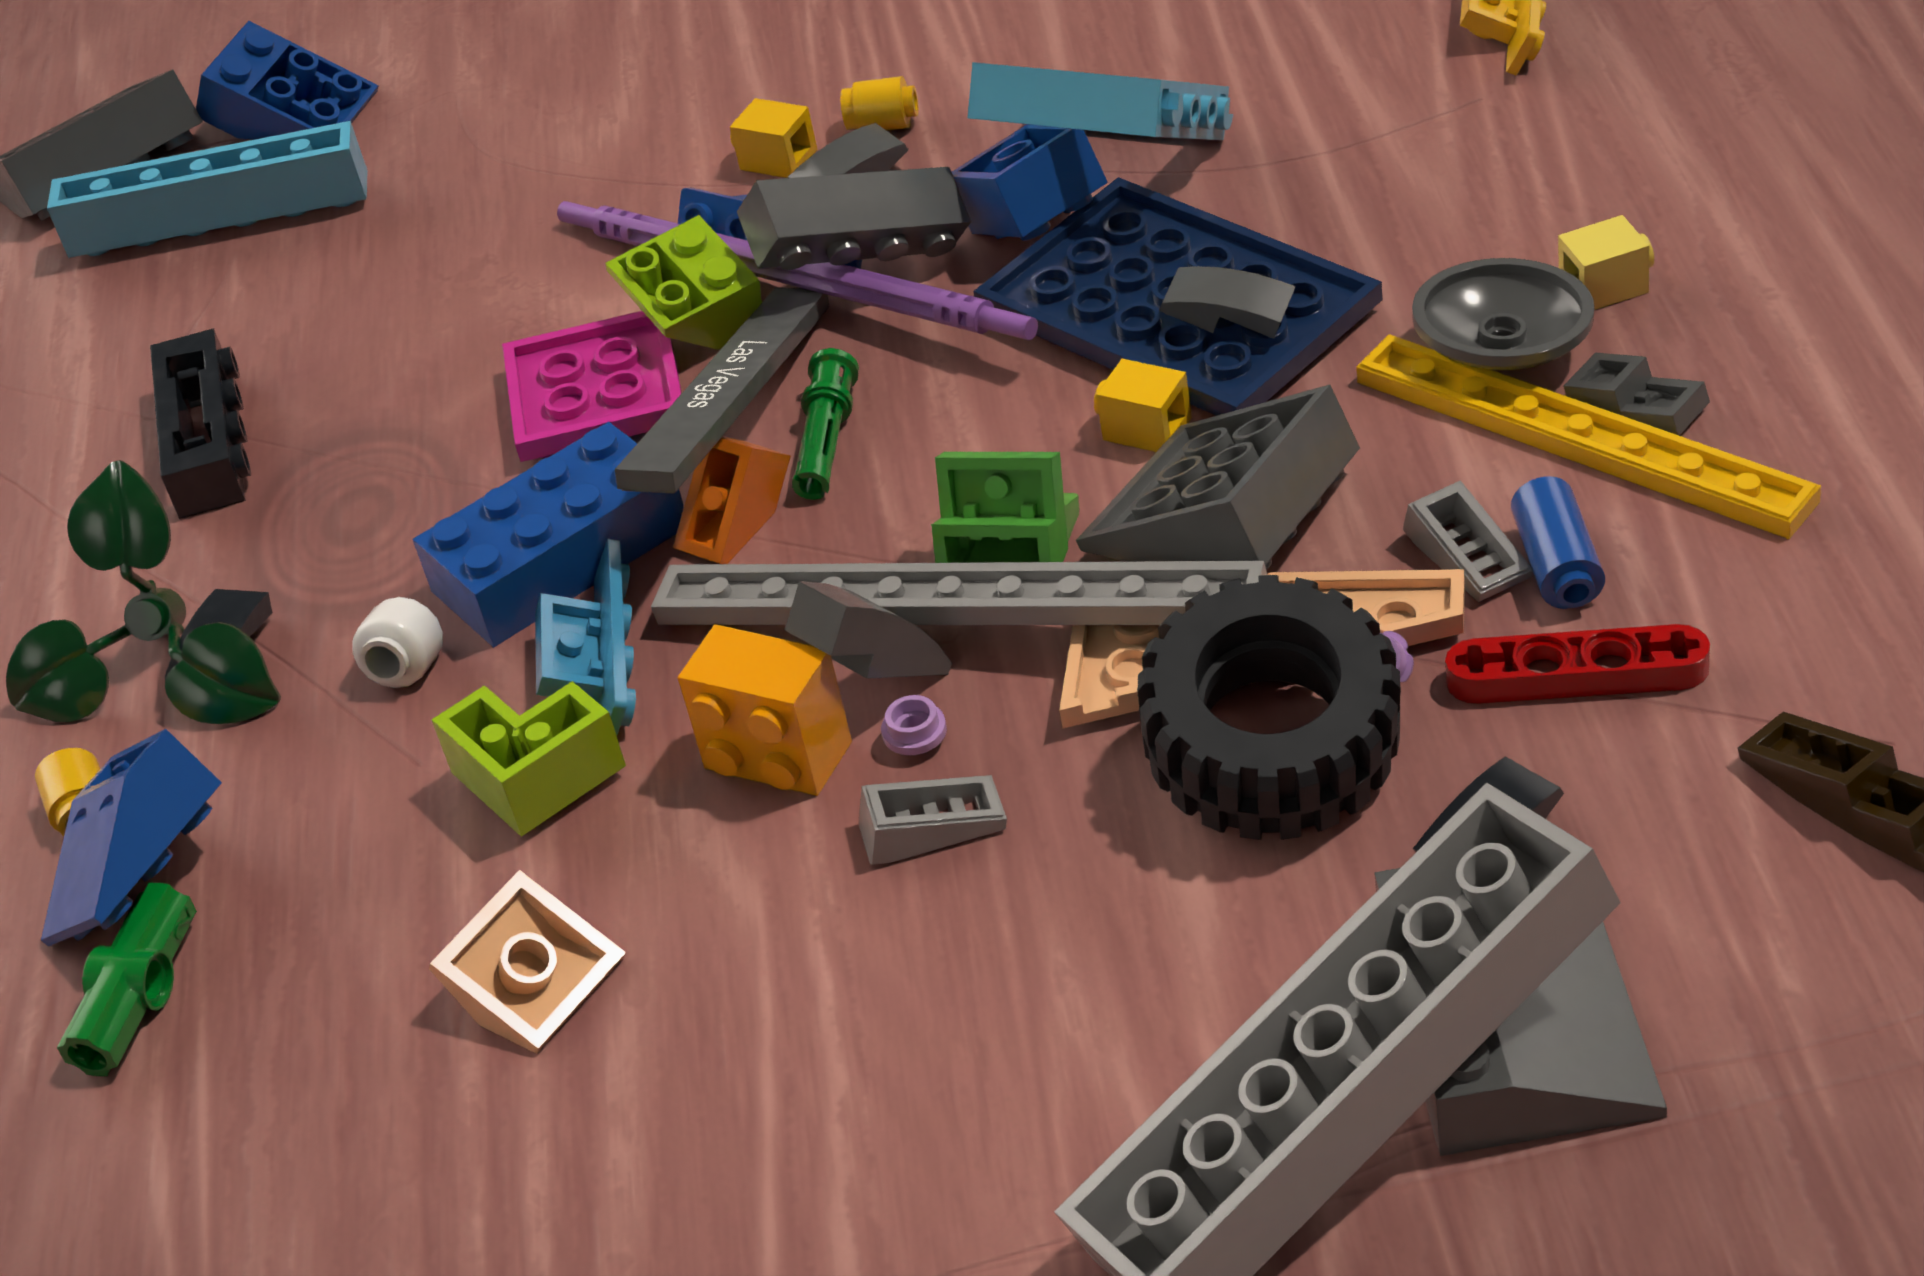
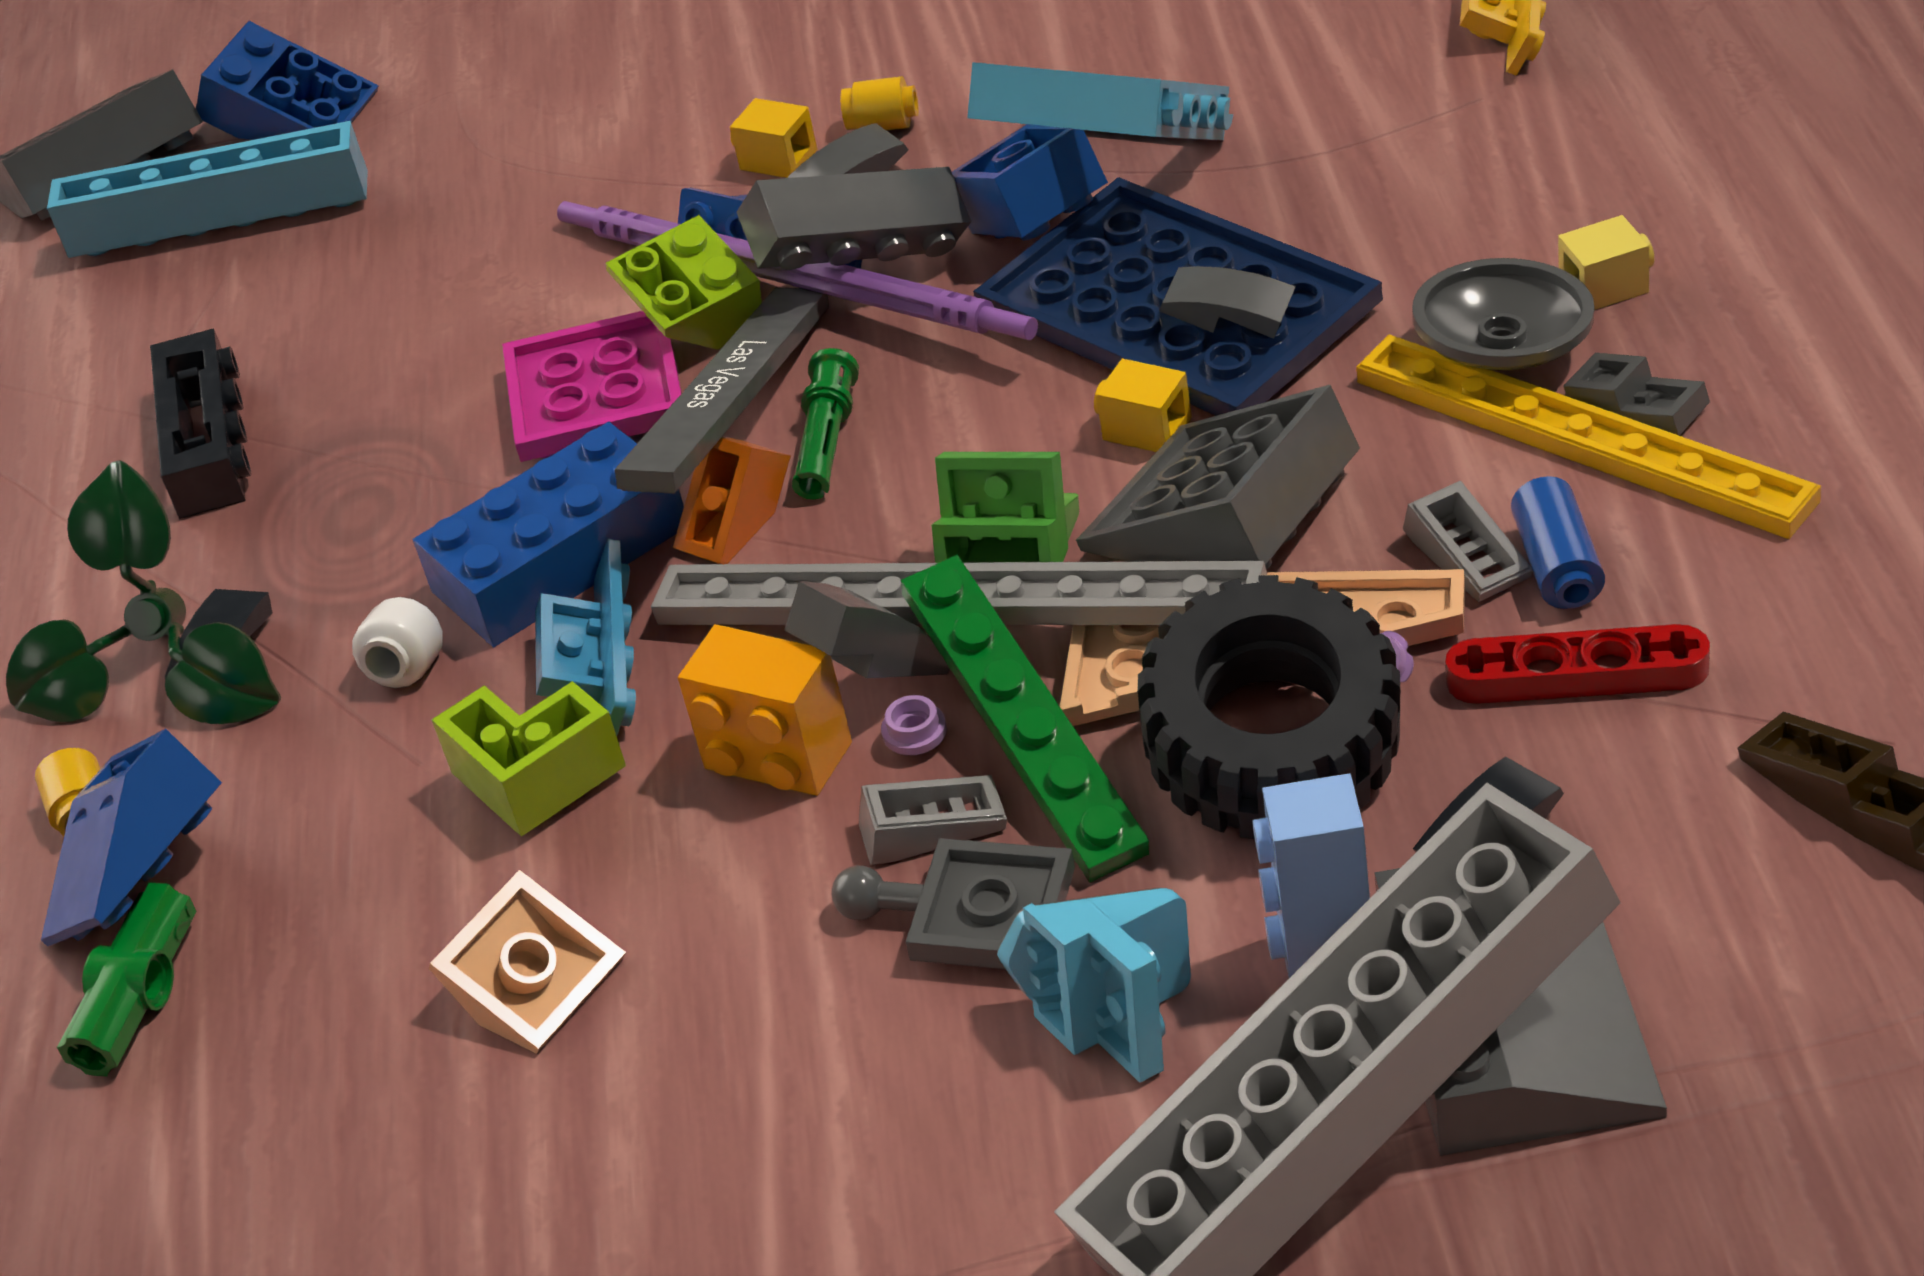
(965, 899): none -> dark grey plate
(1025, 719): none -> green plate
(1103, 970): none -> medium azure piece
(1316, 864): none -> light blue brick

